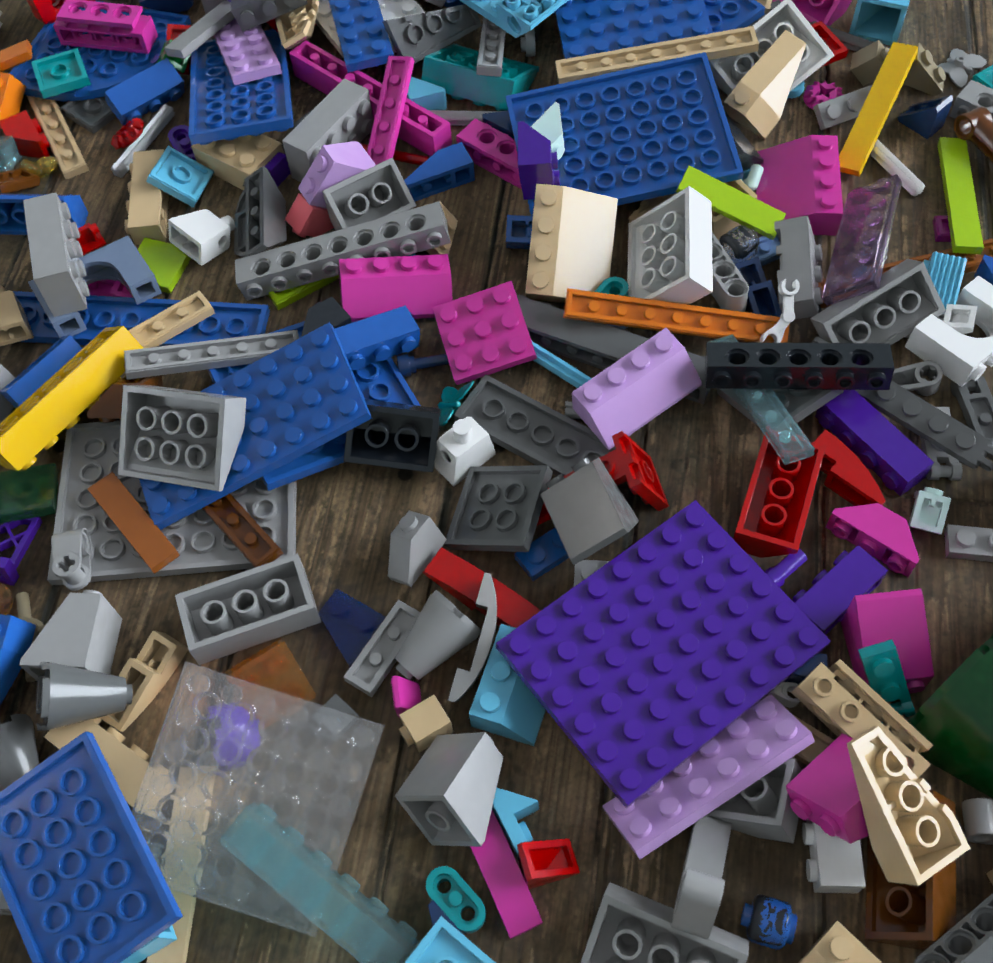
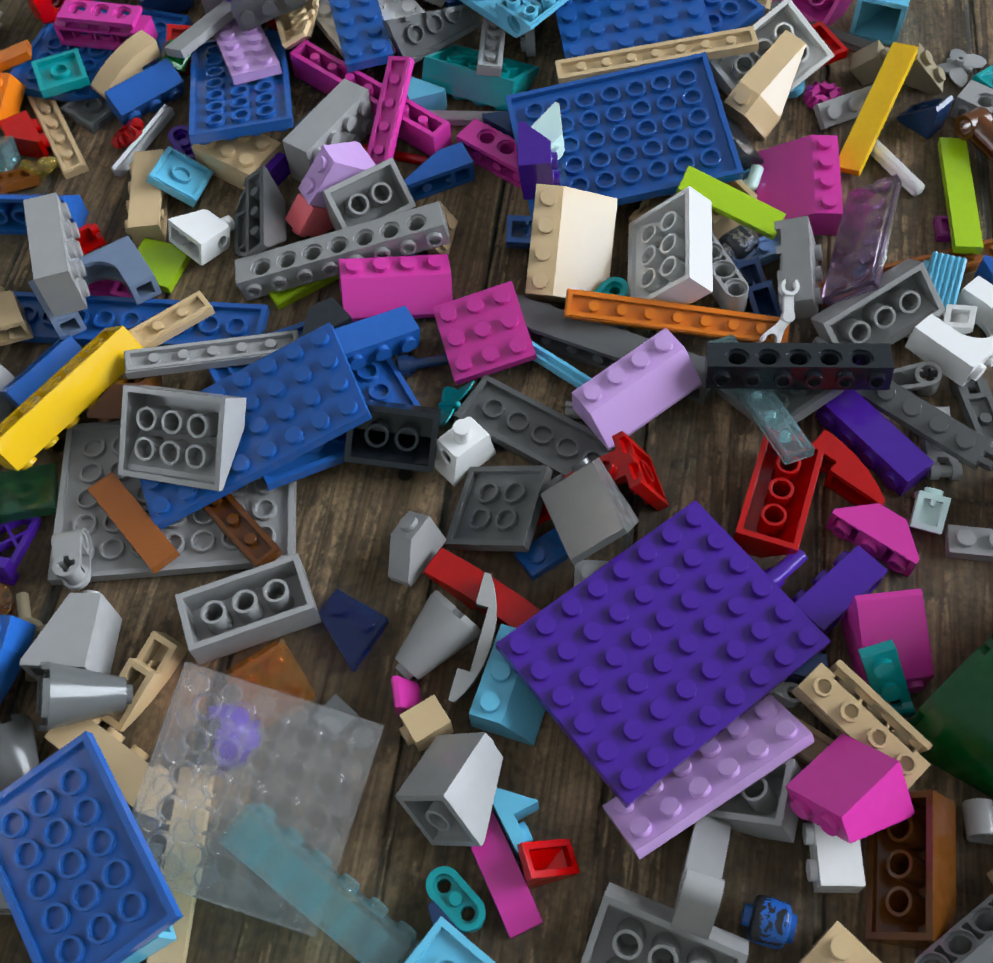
(126, 61): none -> tan slope
(380, 652): light grey plate -> none
(903, 819): tan wedge -> none

